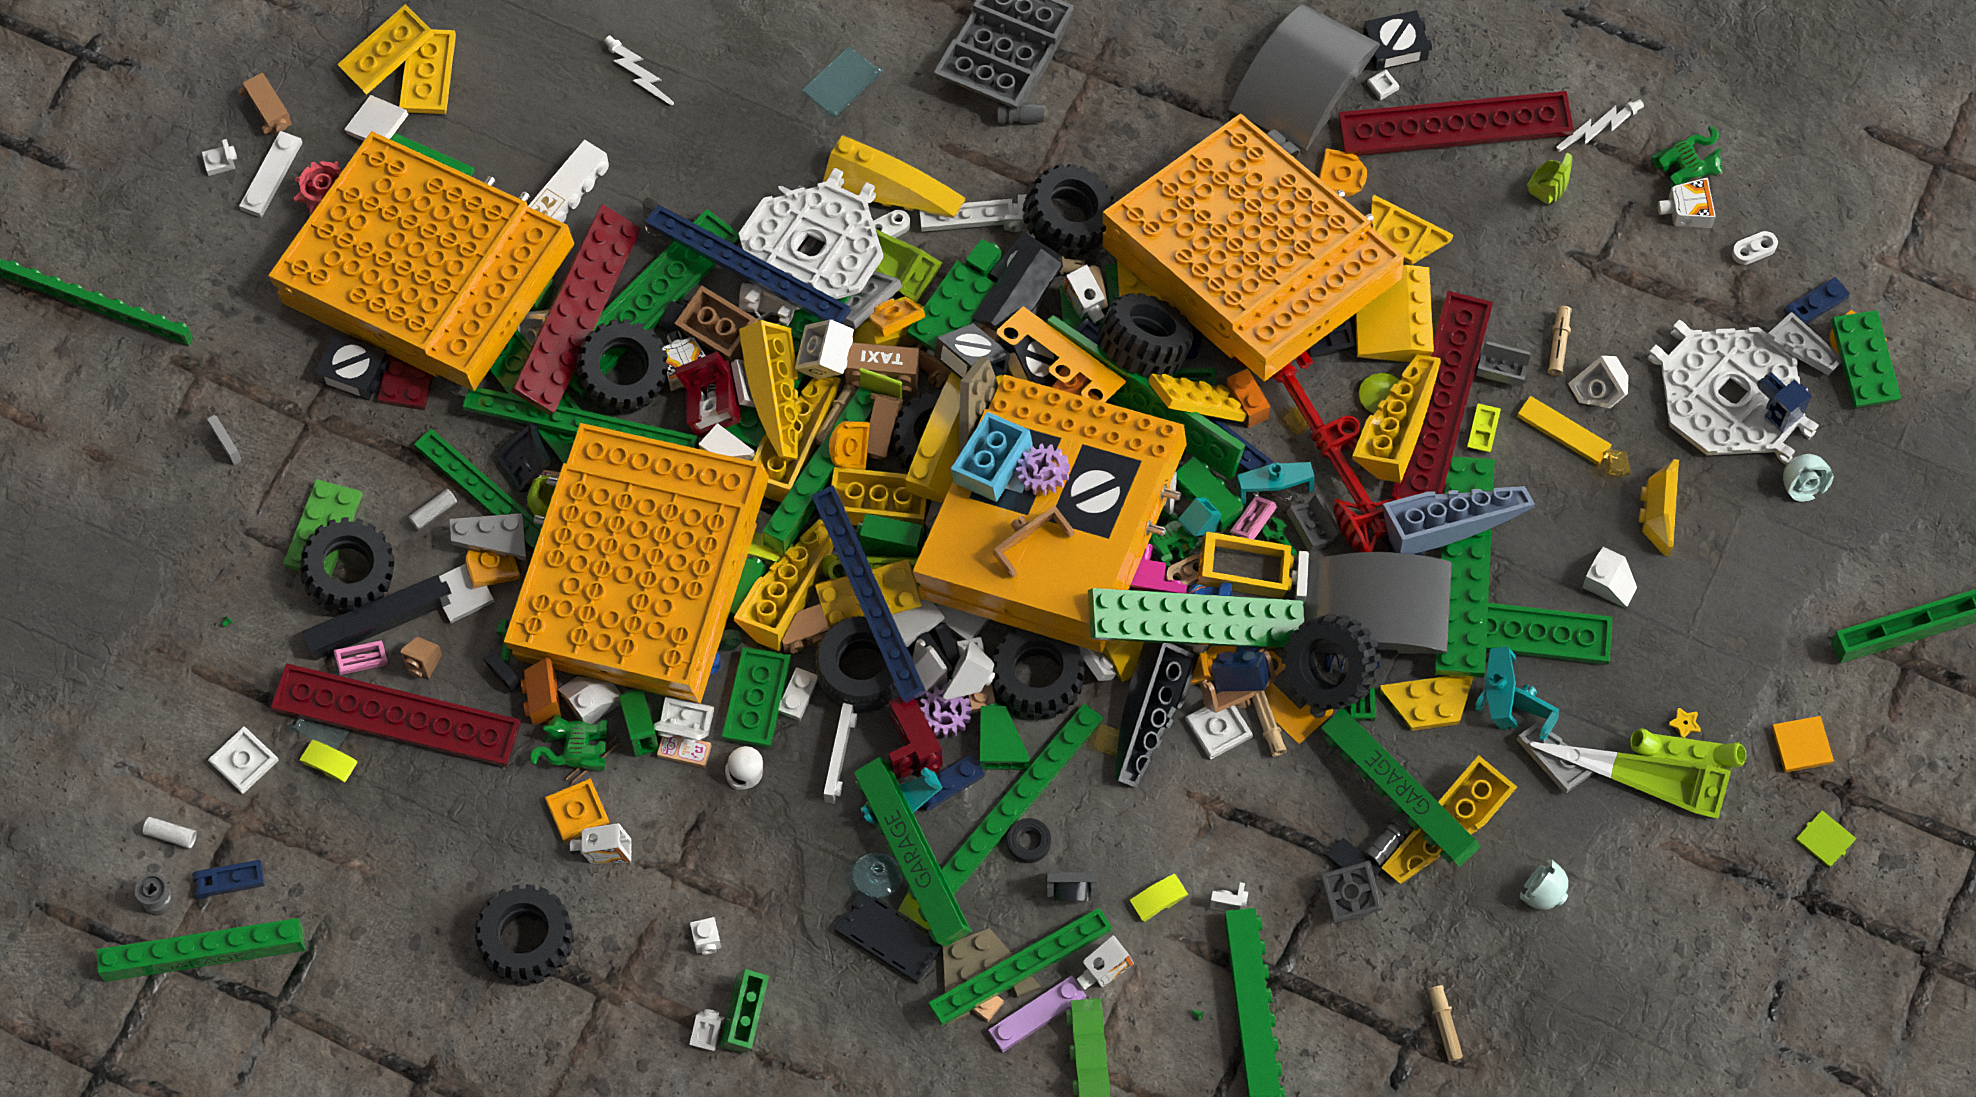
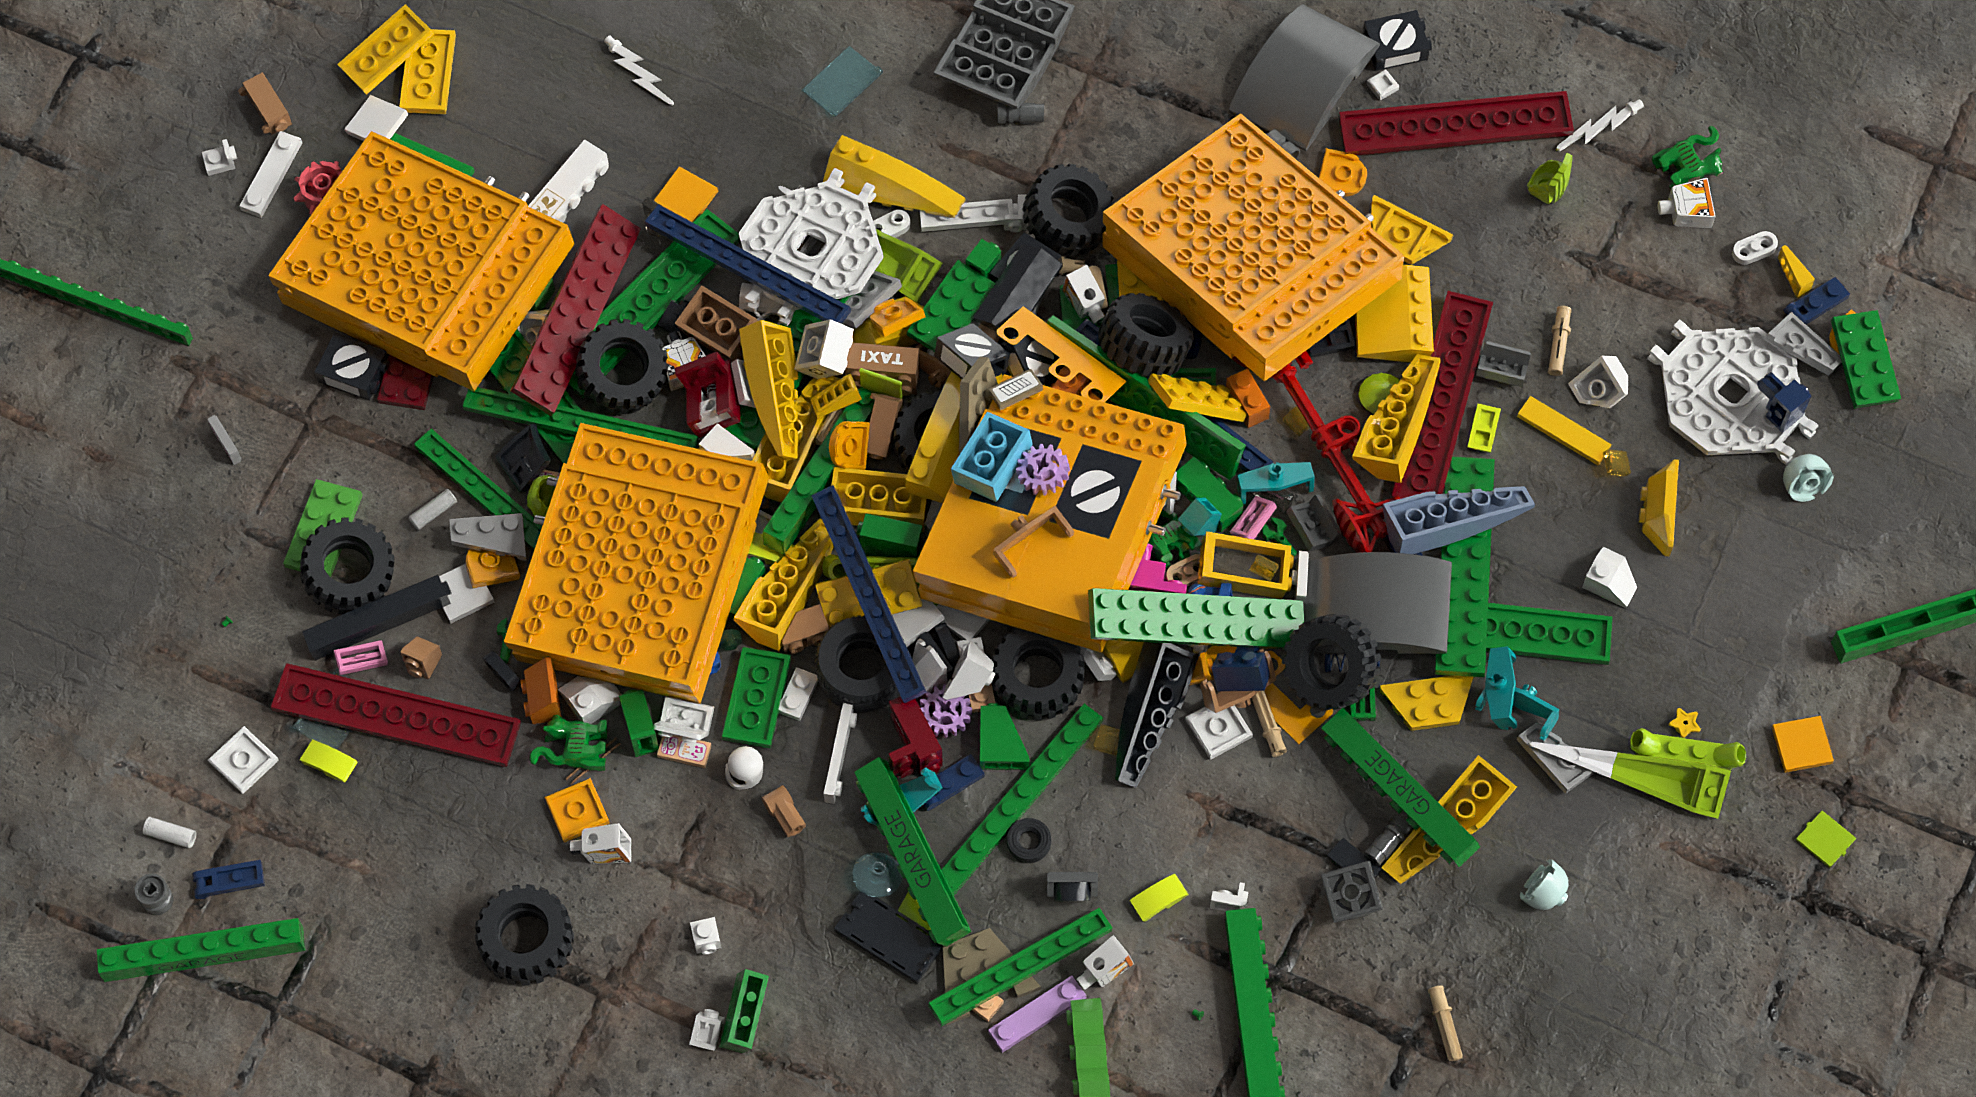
(686, 194): none -> light orange tile
(781, 807): none -> medium nougat piece
(847, 392): none -> yellow slope
(1015, 389): none -> tile
(1264, 567): none -> clear yellow tile
(1796, 273): none -> yellow slope

